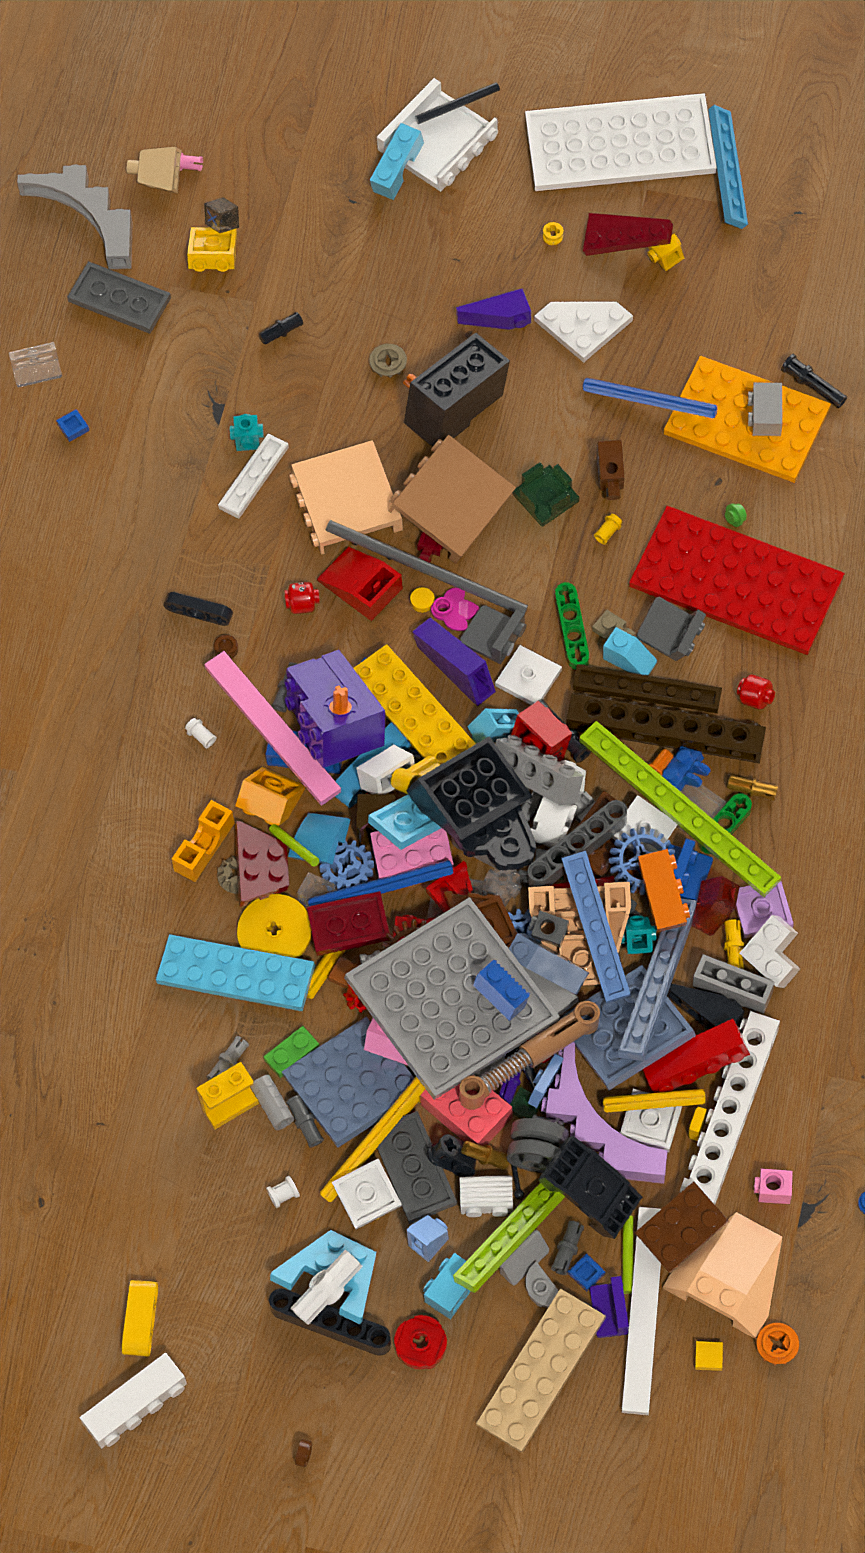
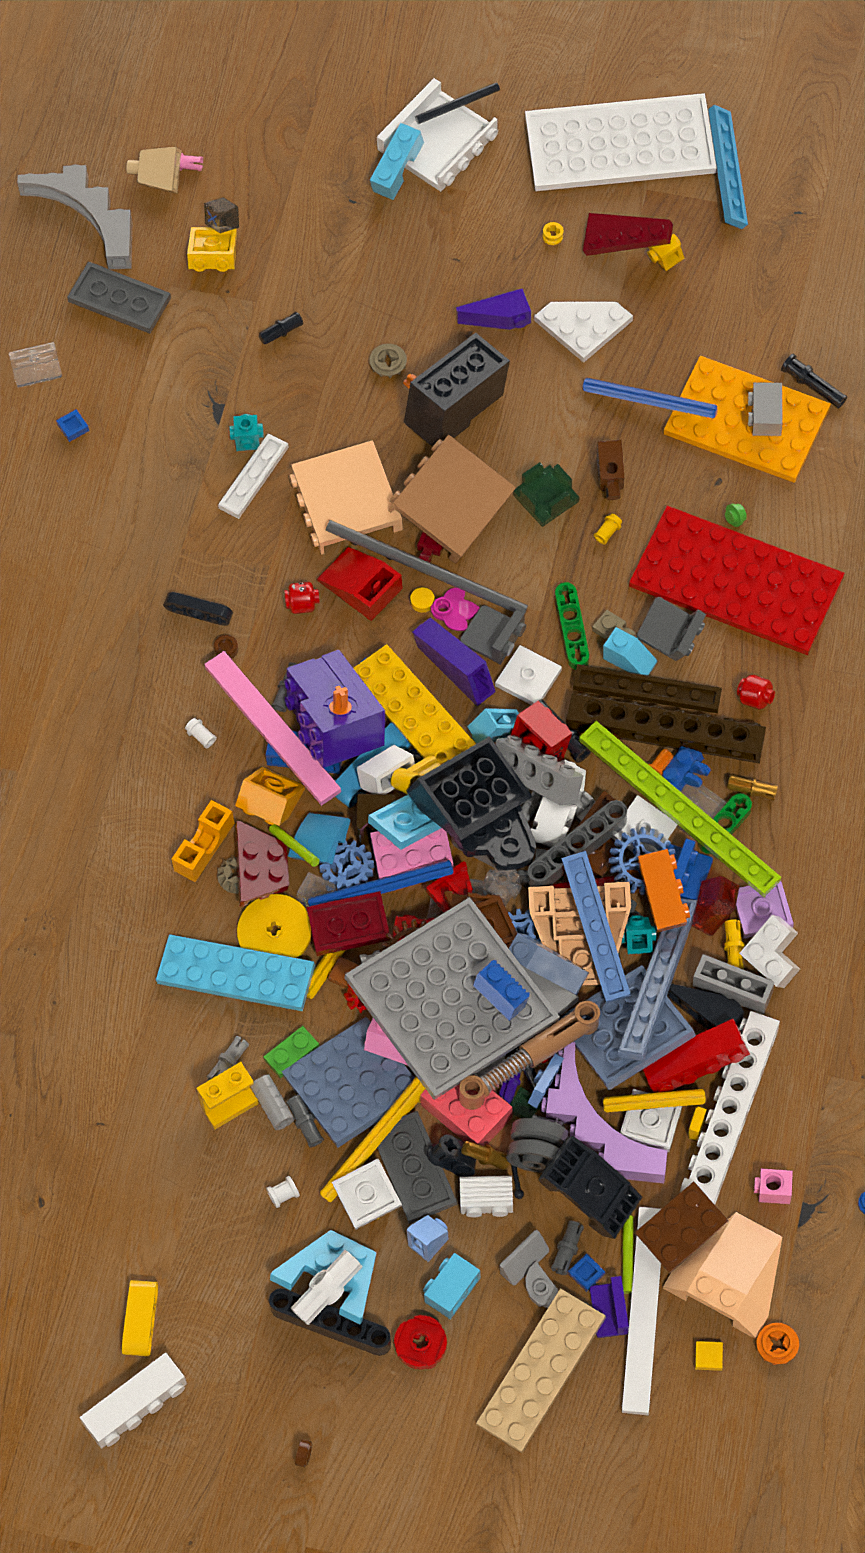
(507, 1238): lime plate -> none
(559, 933): dark grey brick -> none

